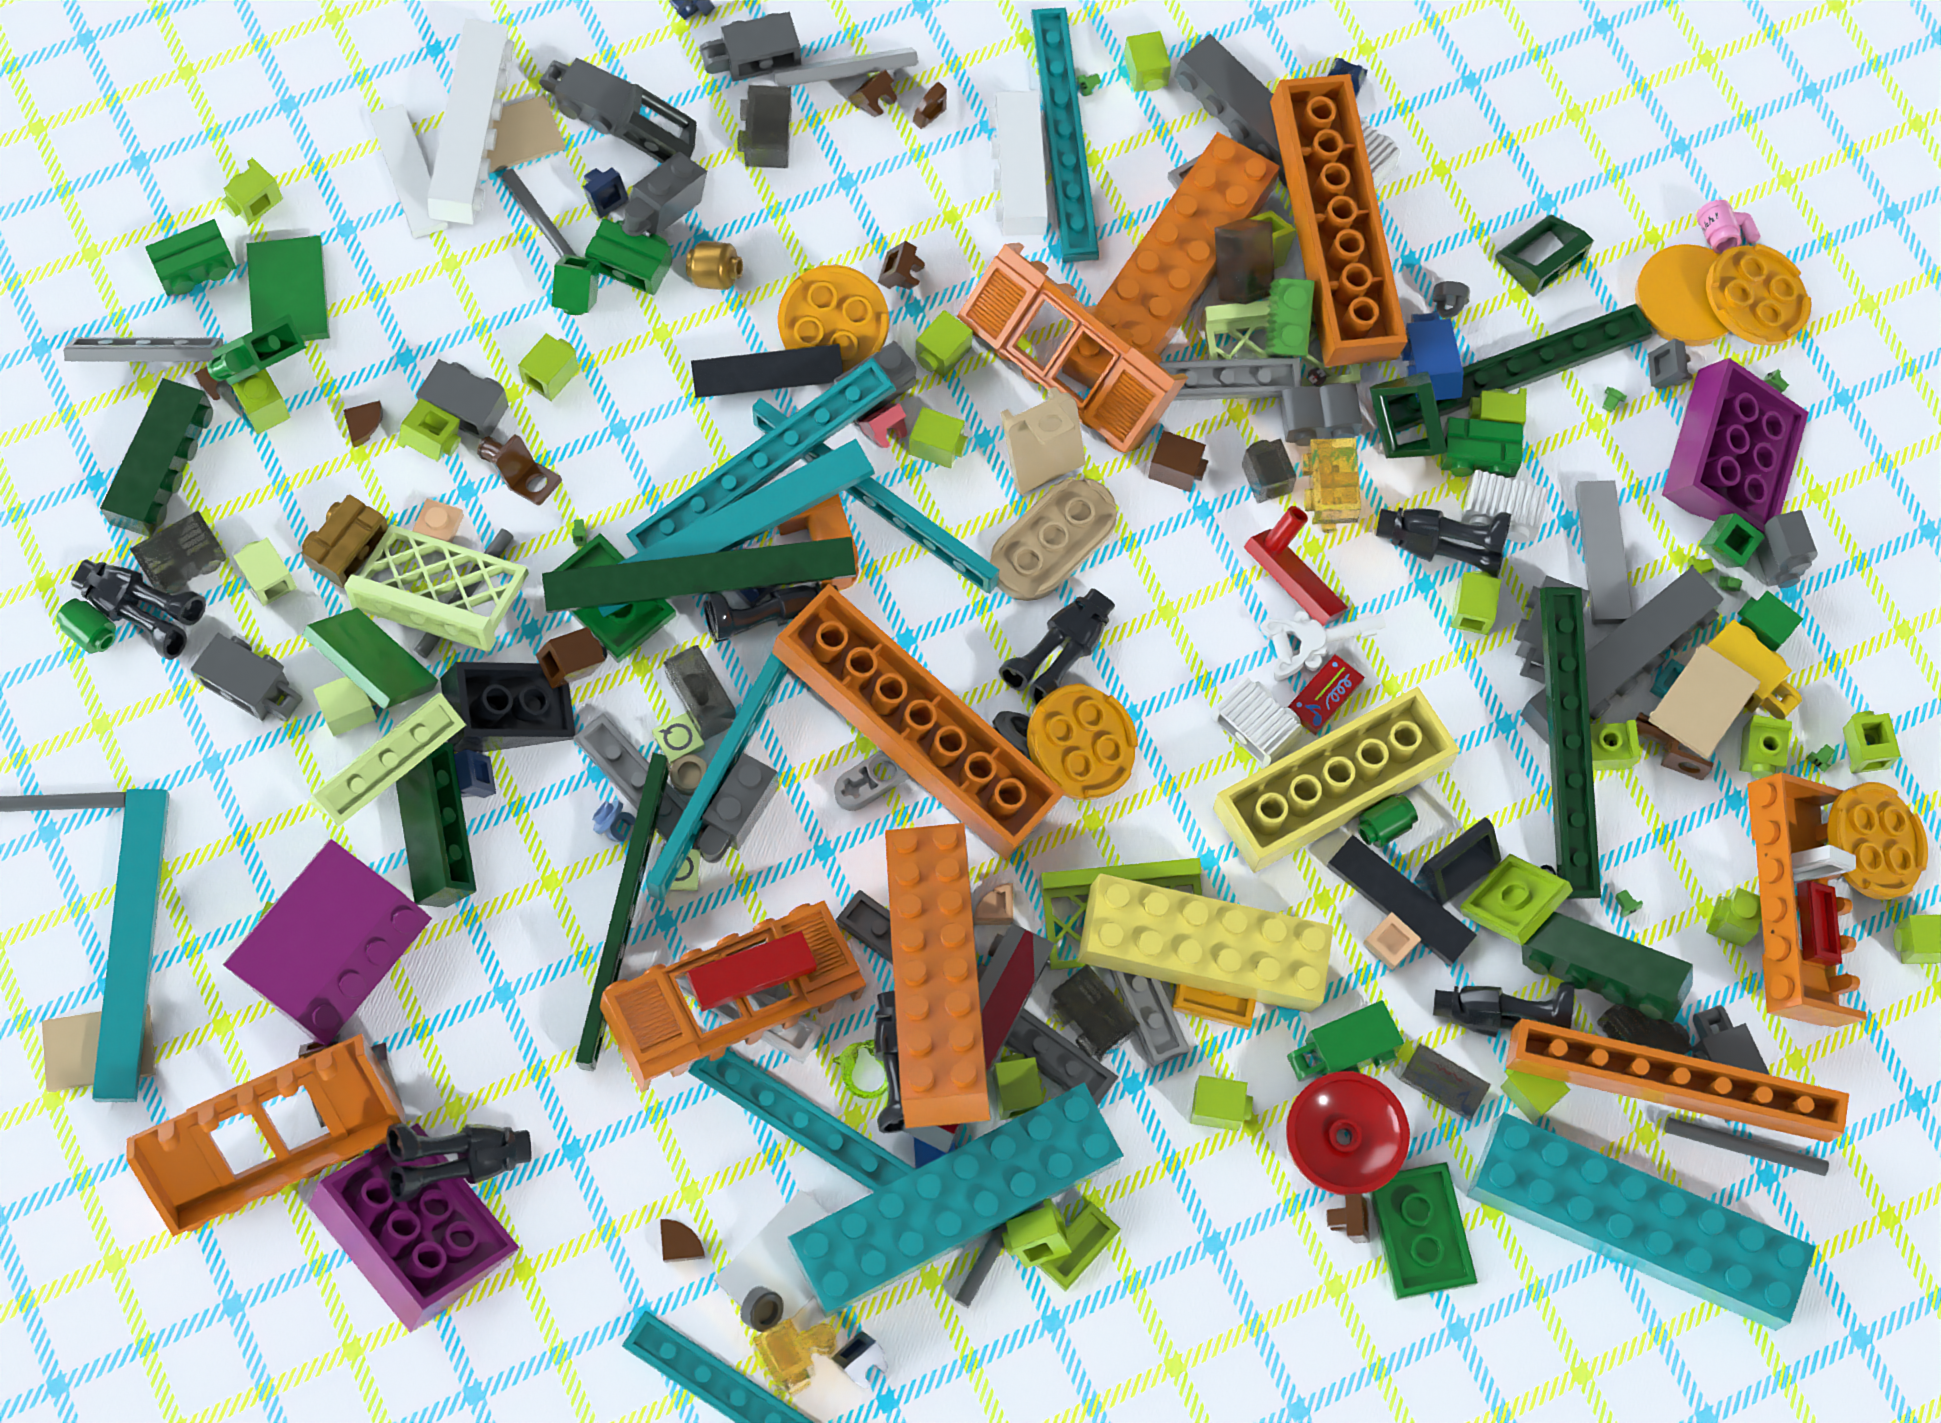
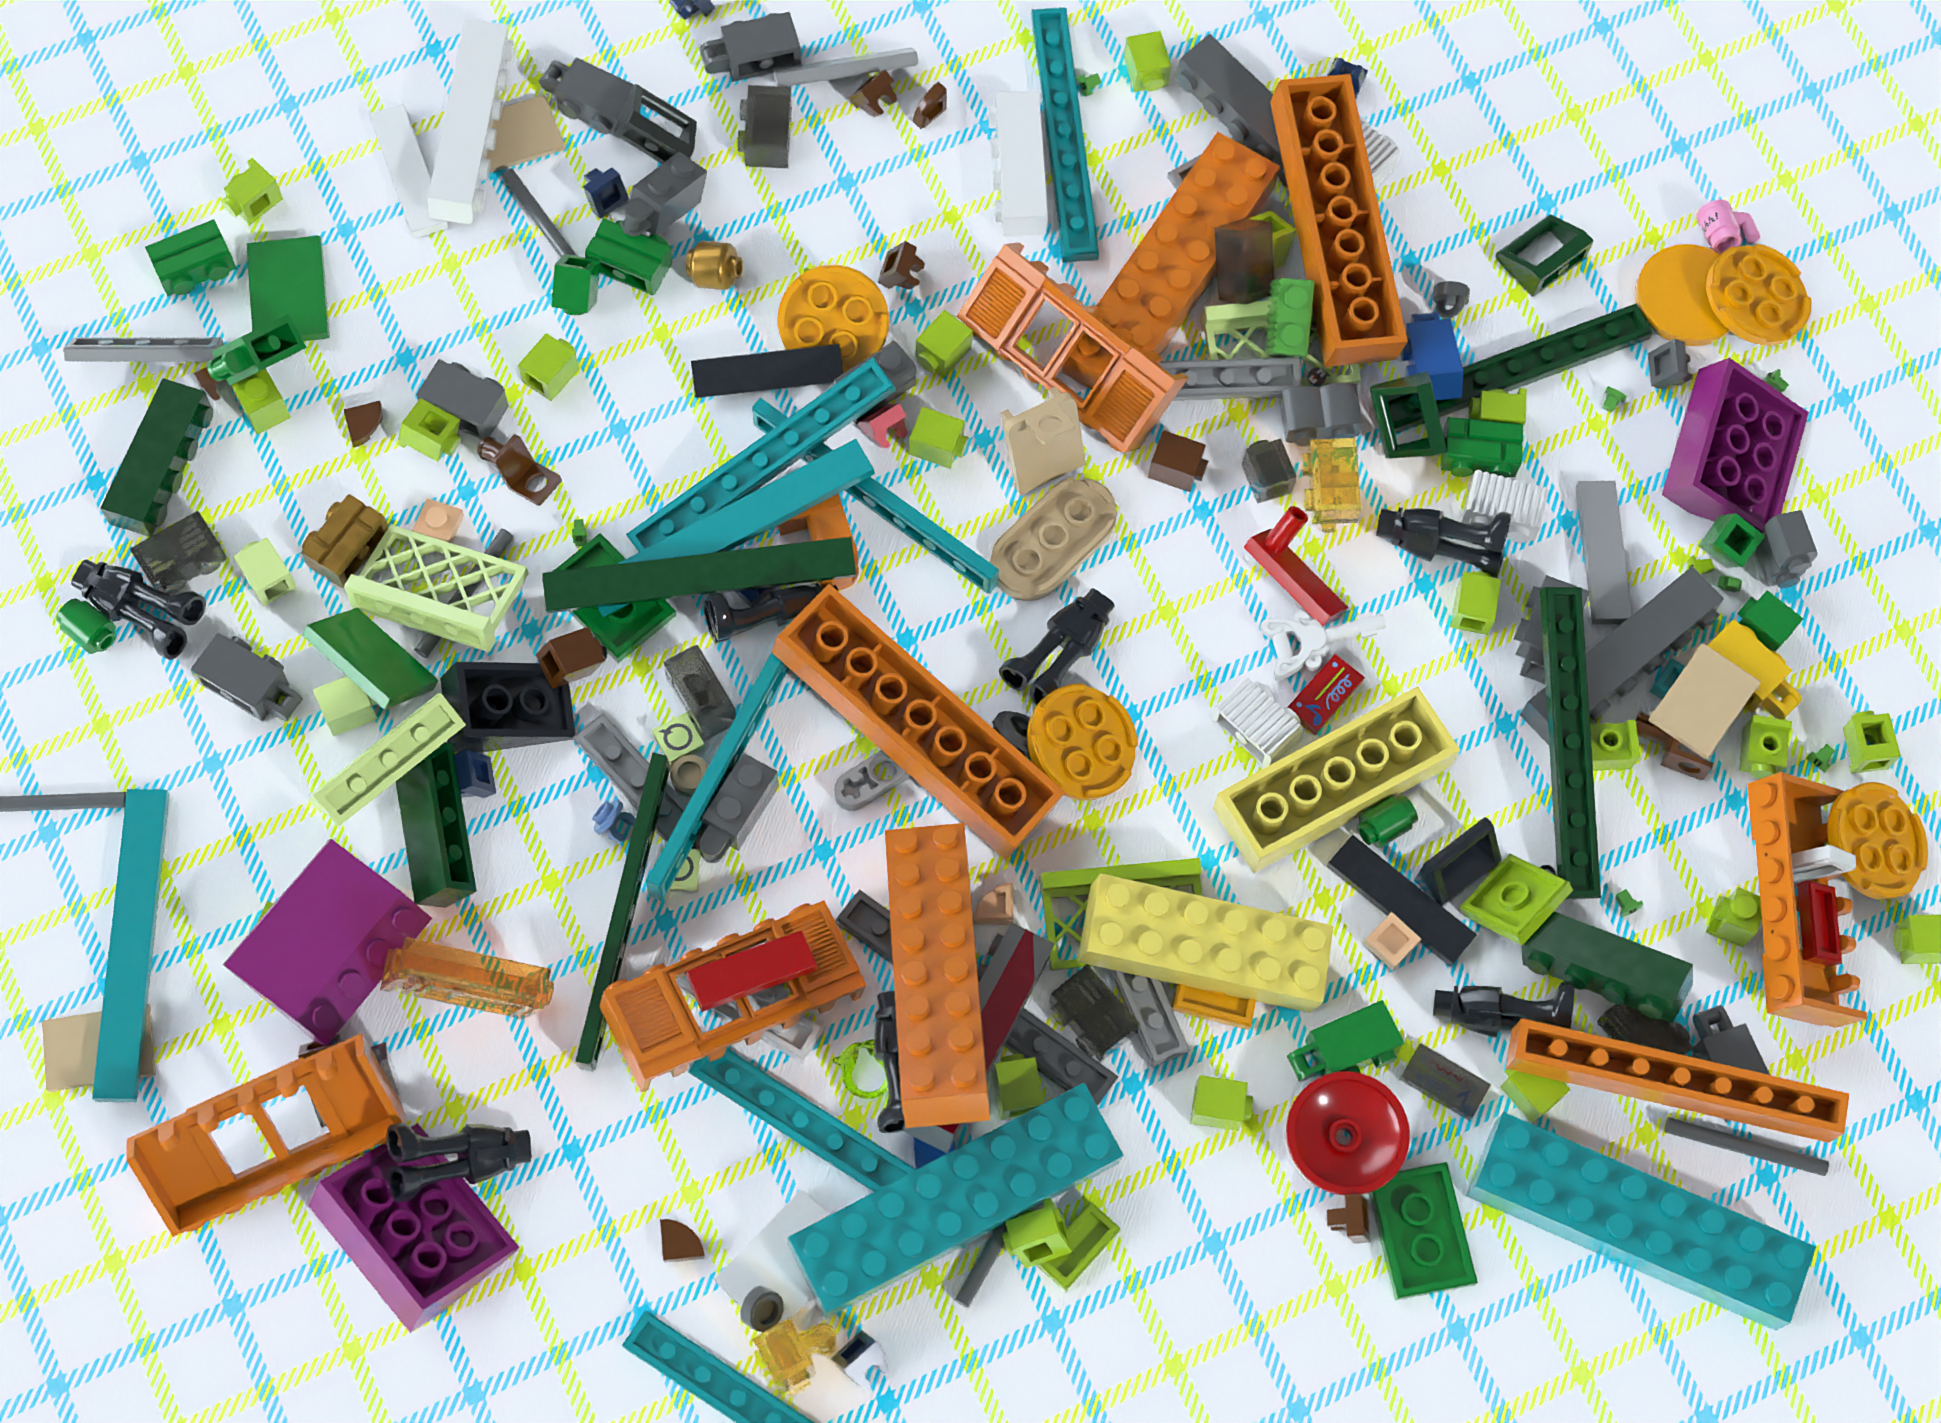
(467, 979): none -> clear orange door

